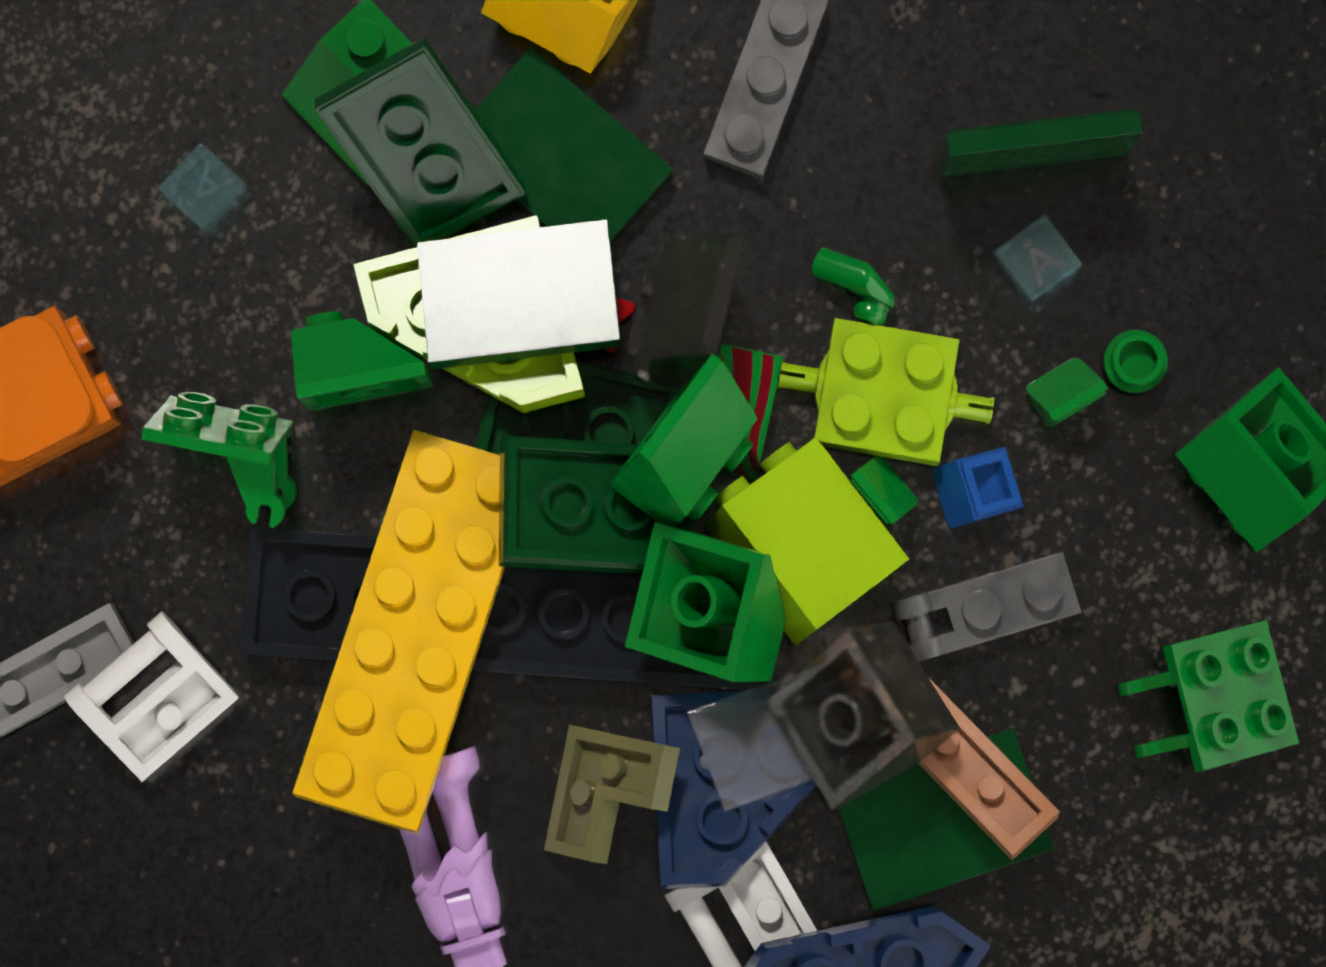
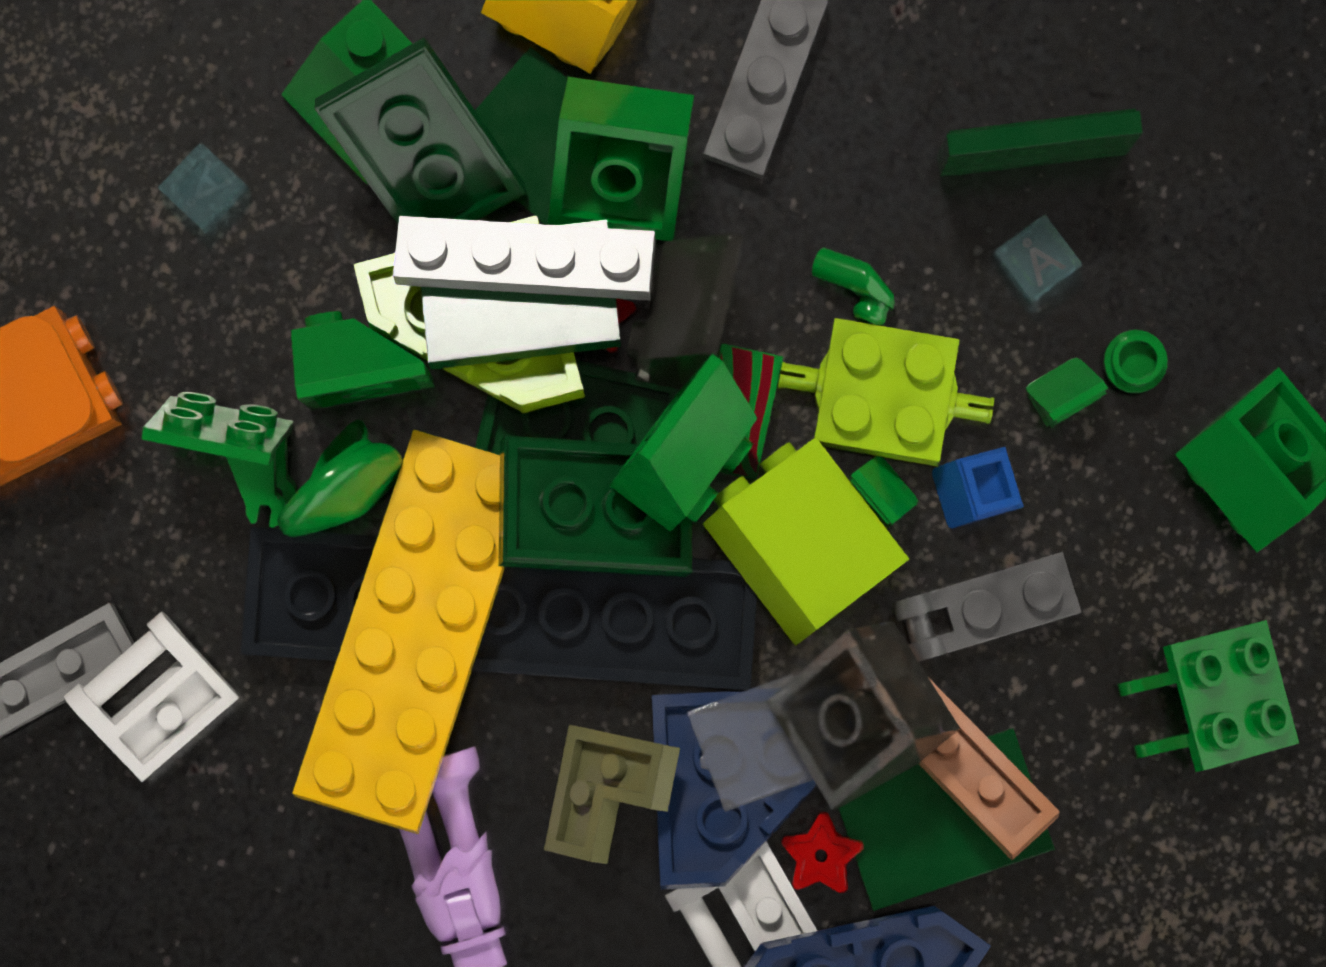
(343, 484): none -> green piece
(524, 258): none -> plate
(620, 156): none -> green slope
(708, 606): green slope -> none
(839, 852): none -> red plate

